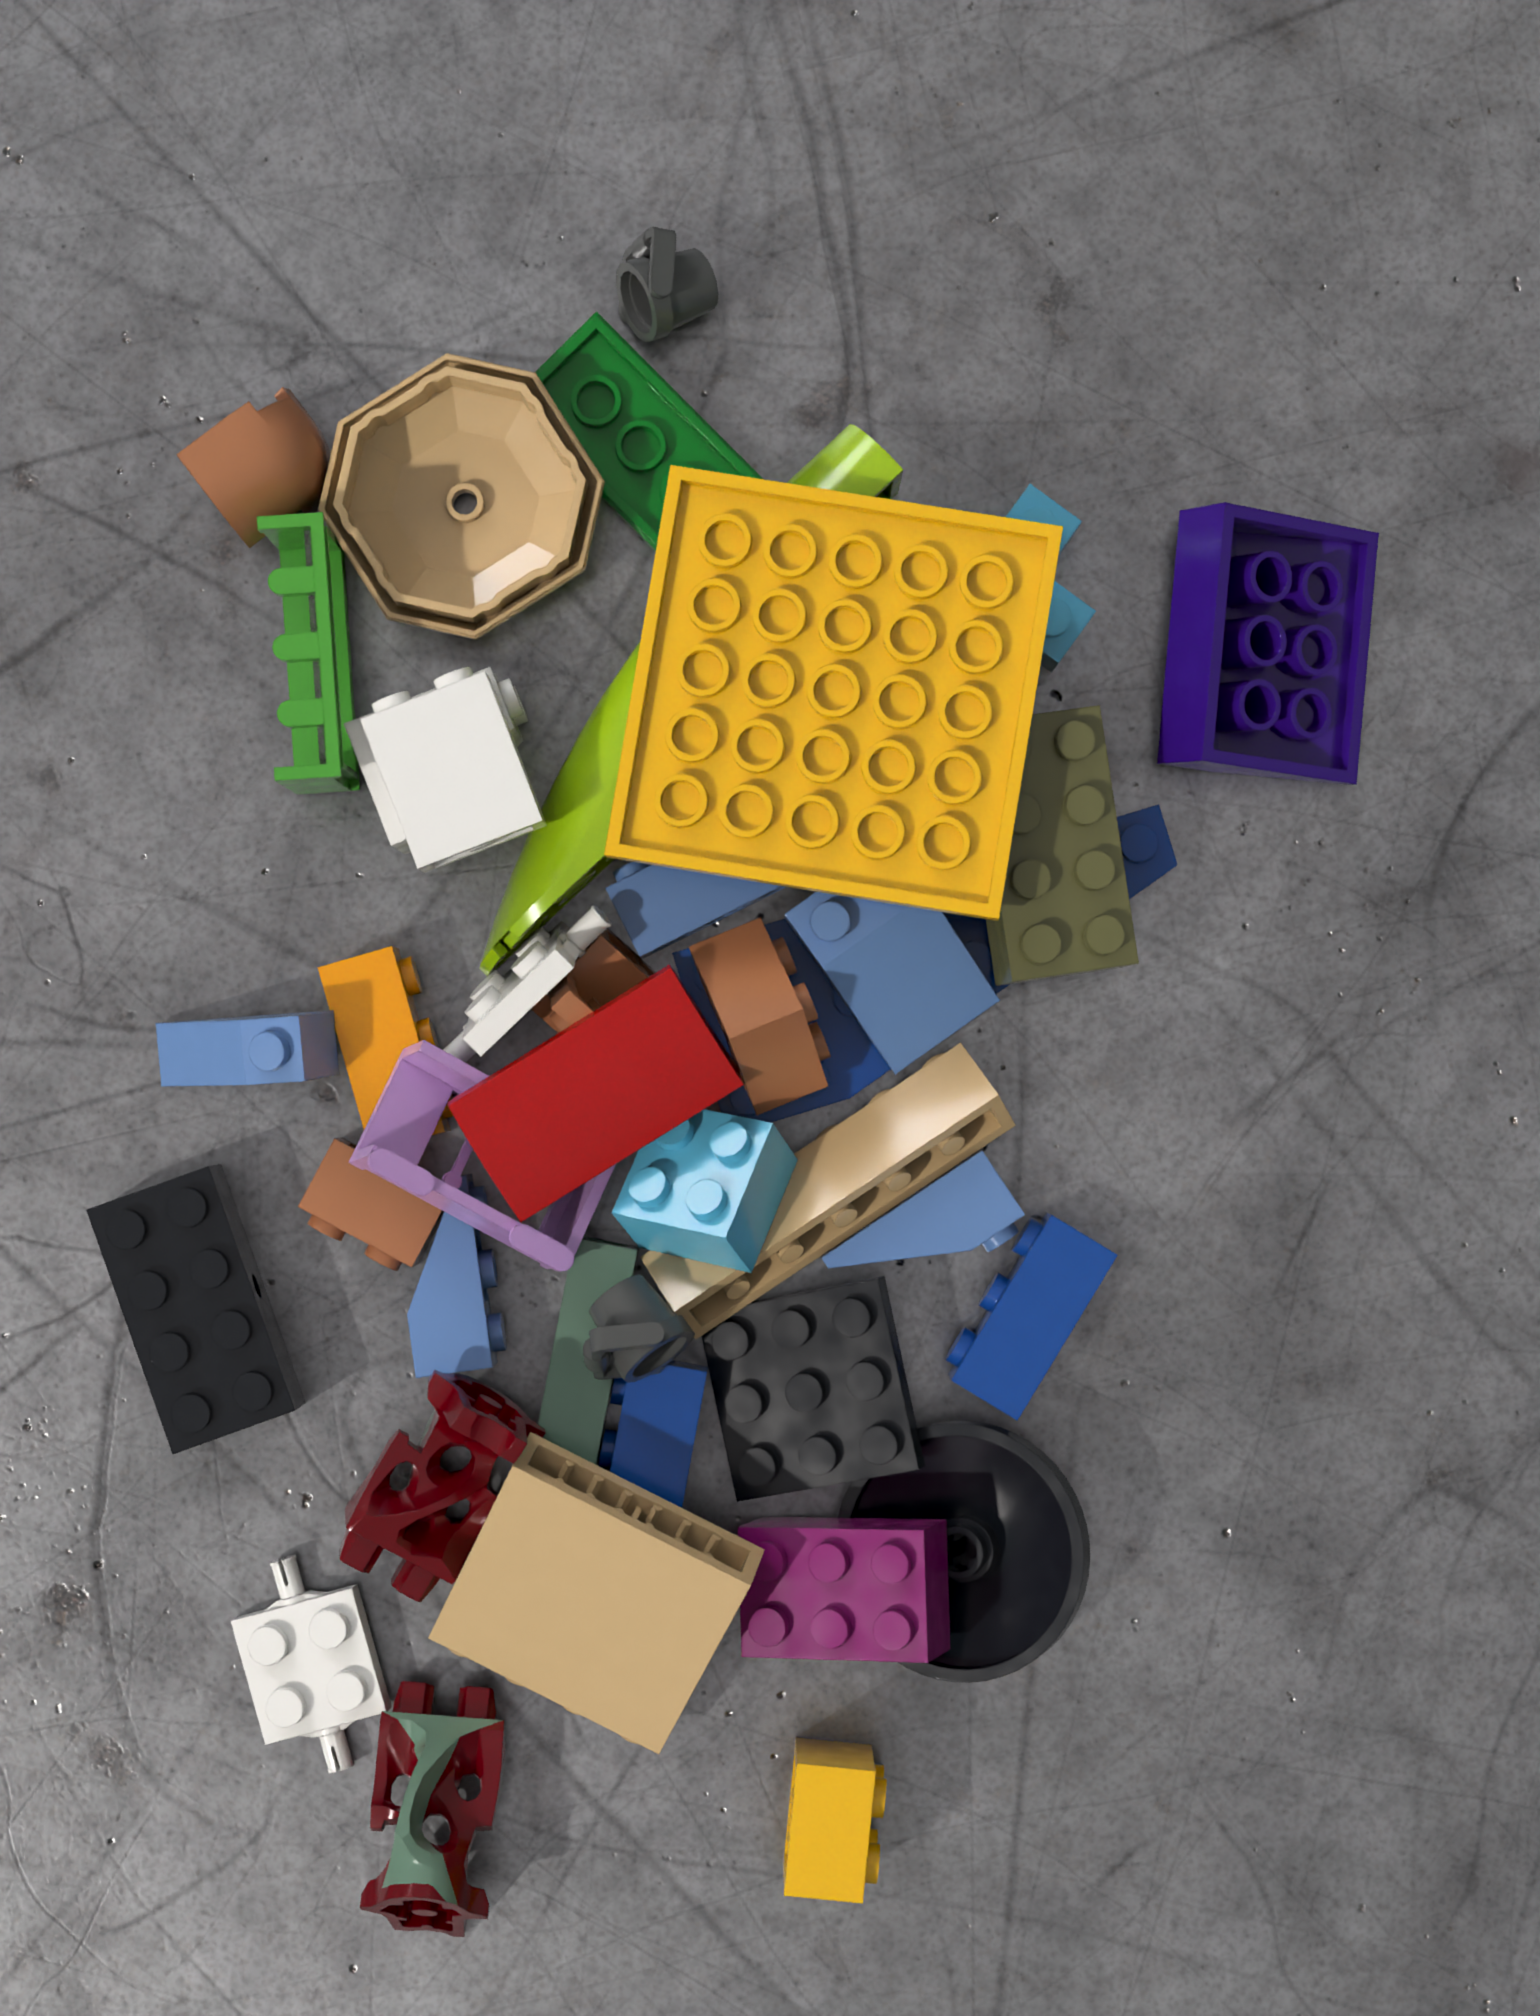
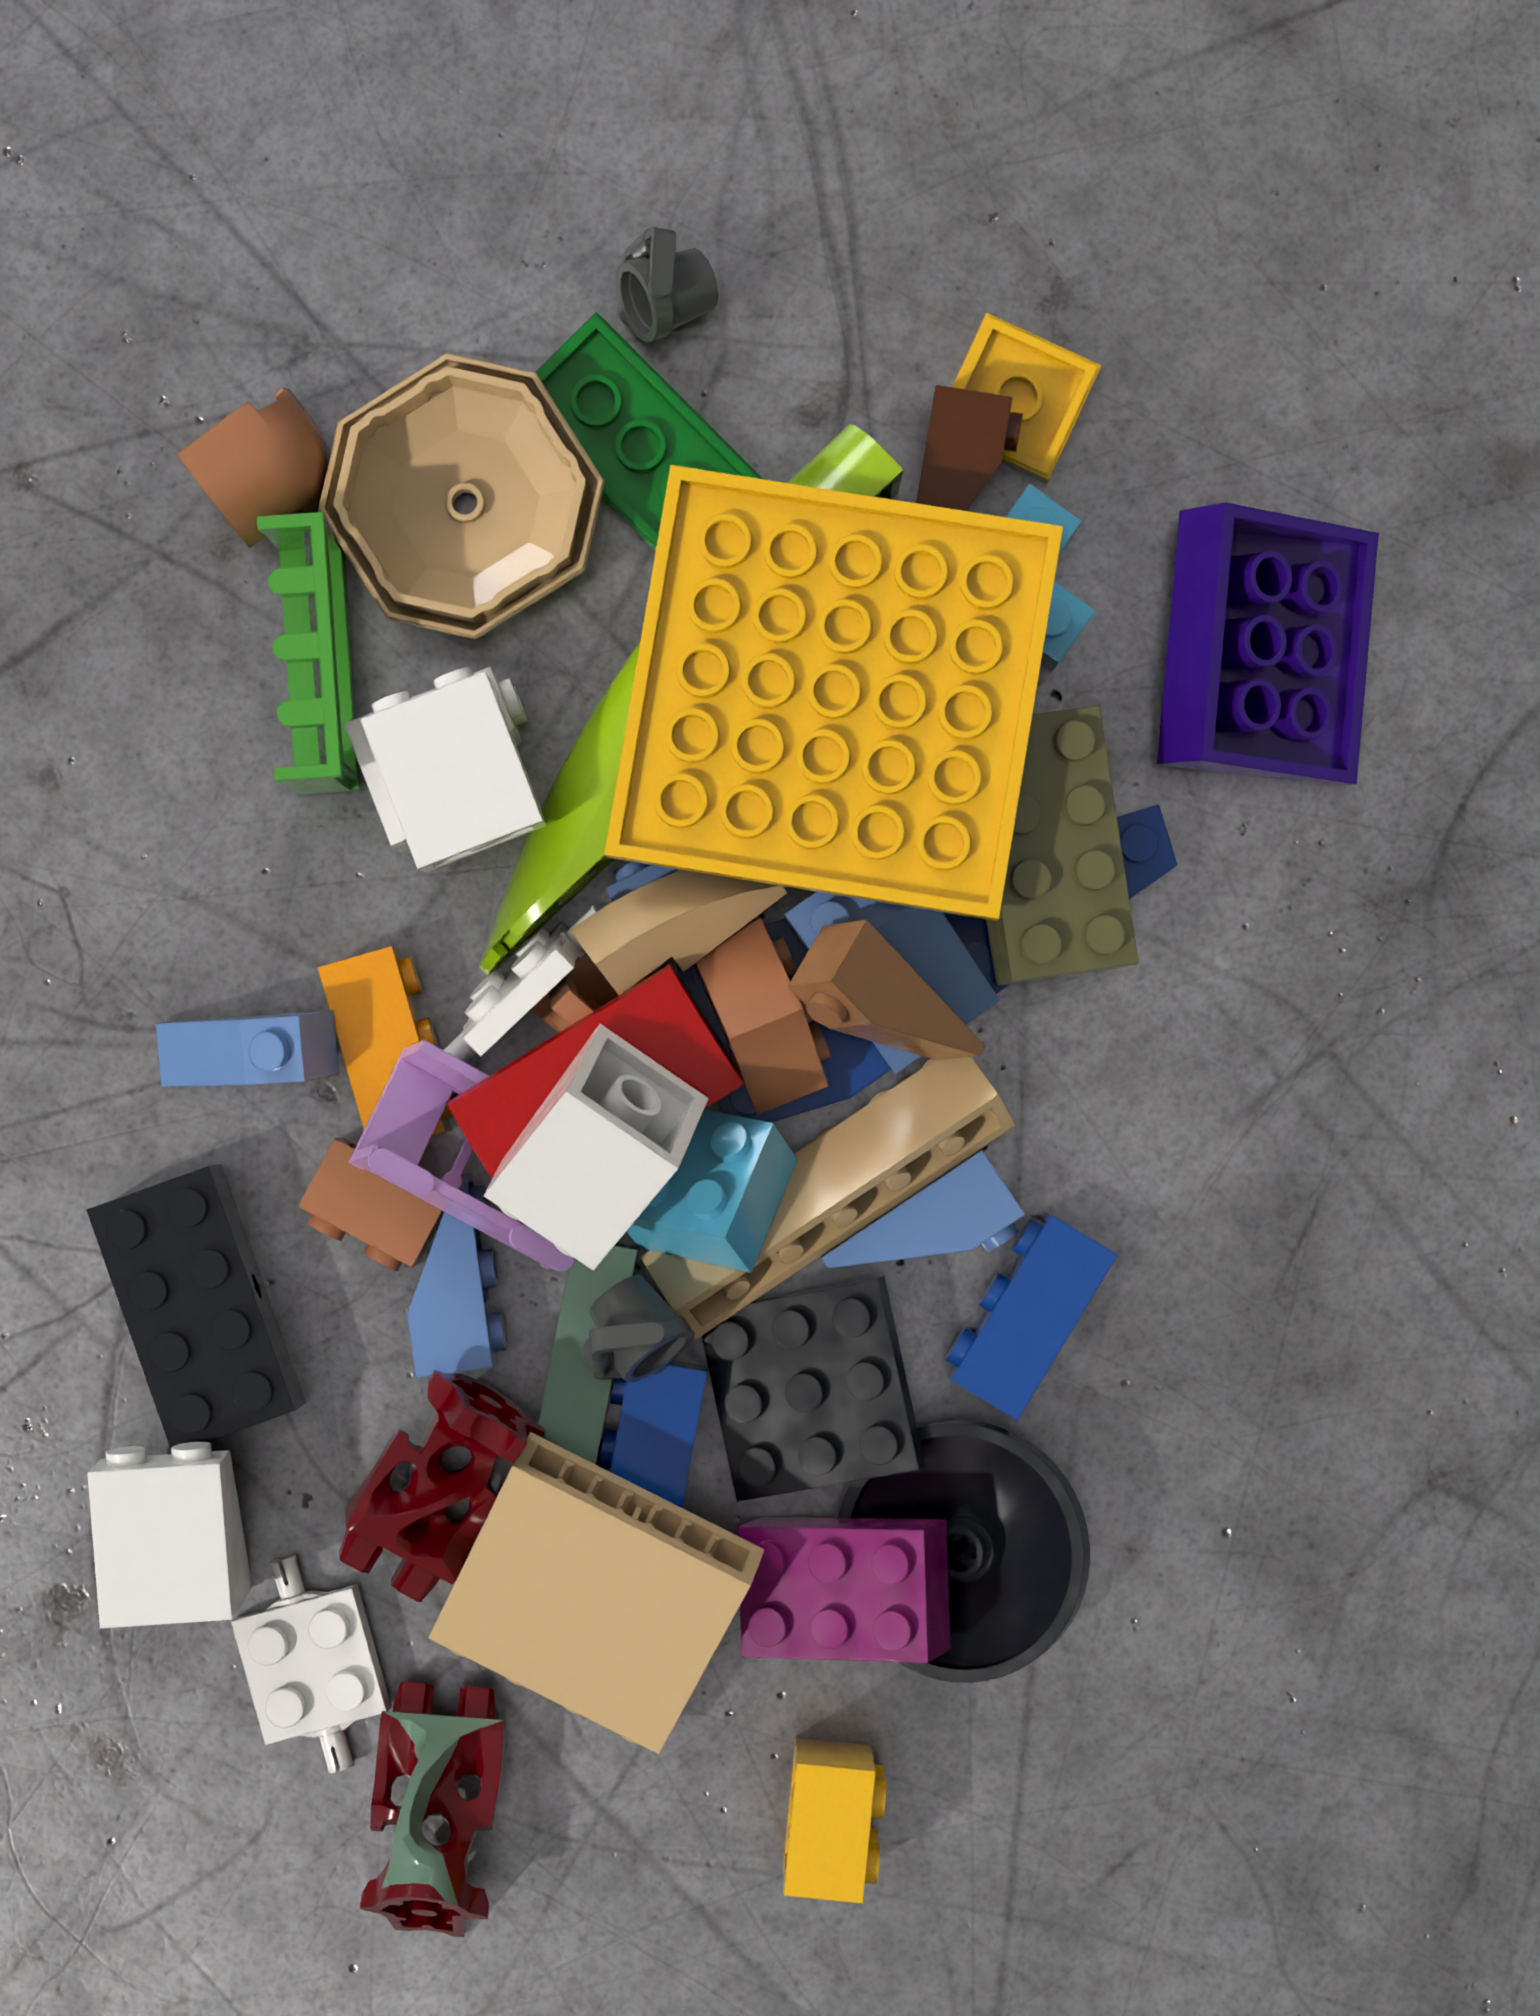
(167, 1536): none -> white slope
(598, 1148): none -> white slope
(669, 918): none -> tan slope
(870, 992): none -> medium nougat slope
(965, 445): none -> reddish brown slope
(1045, 387): none -> yellow tile

